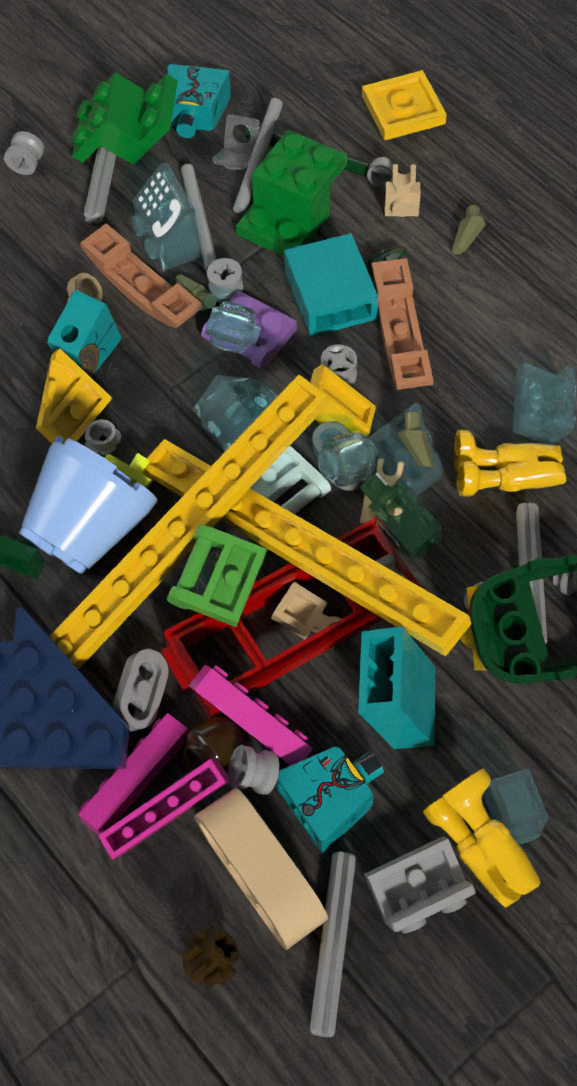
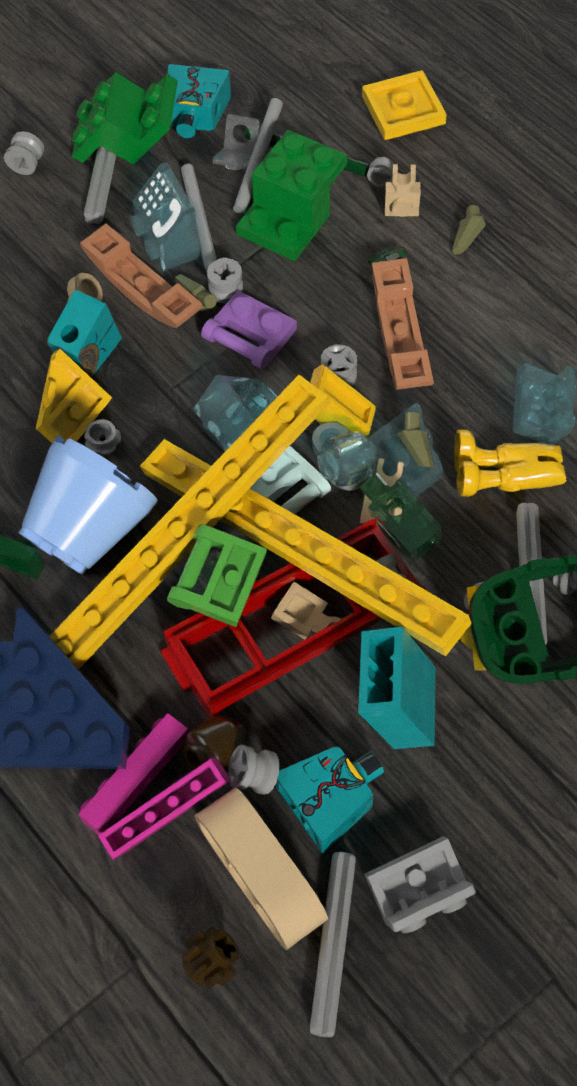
(135, 470): neon yellow piece -> none
(141, 693): light grey plate -> none
(233, 327): clear light blue head -> none
(251, 715): dark pink piece -> none
(331, 284): teal brick -> none
(489, 851): yellow piece -> none
(517, 805): clear light blue brick -> none

